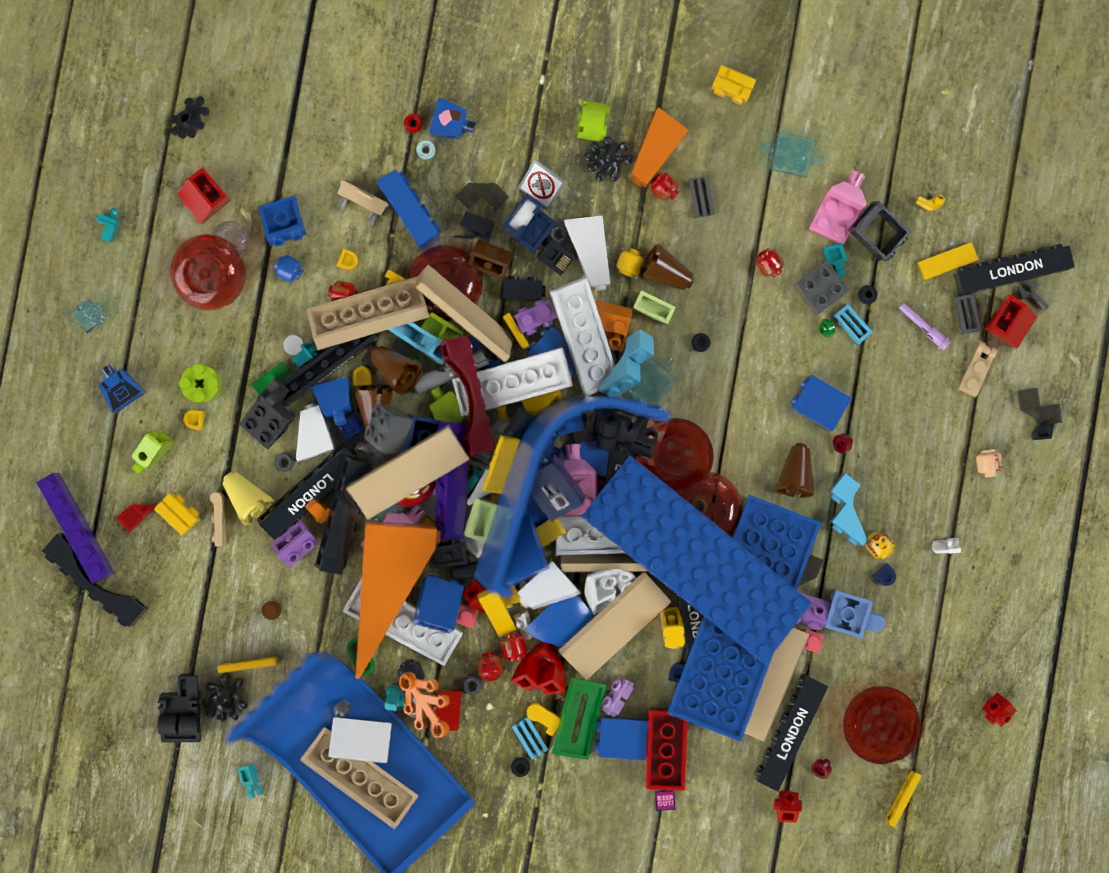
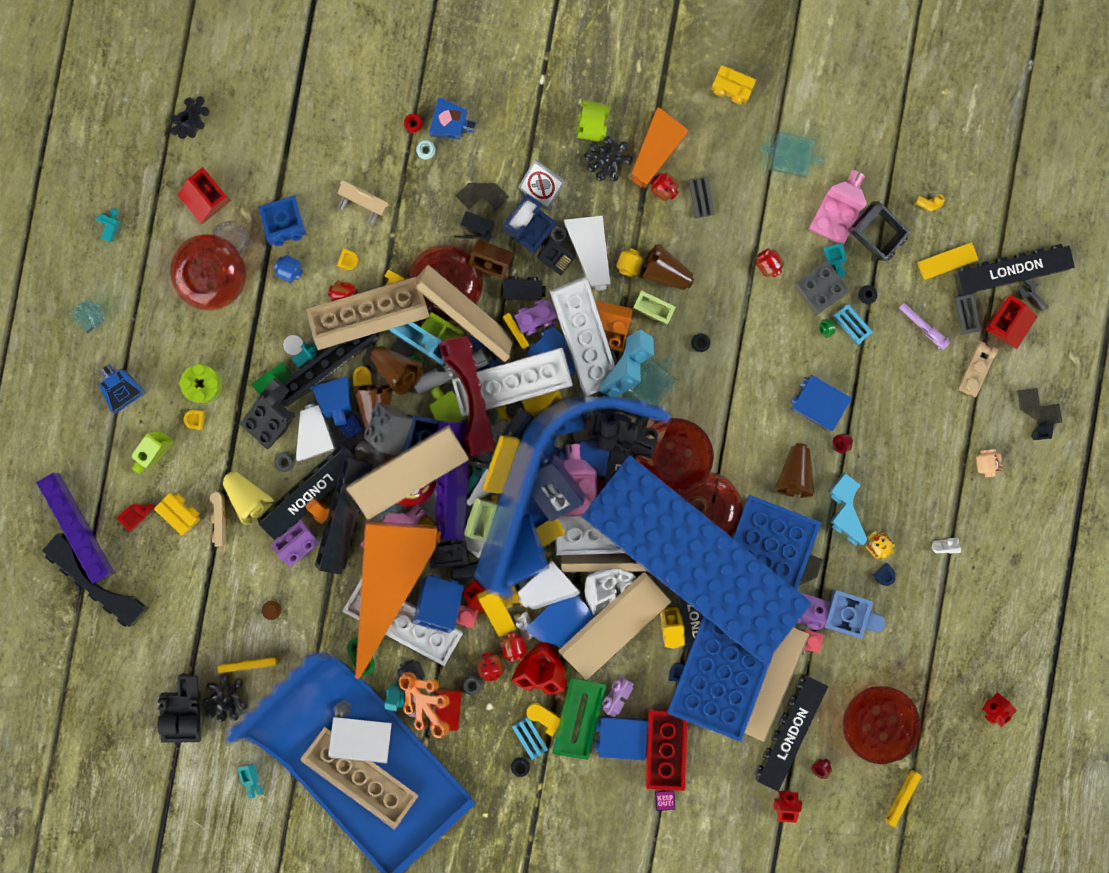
(406, 205): blue brick -> none

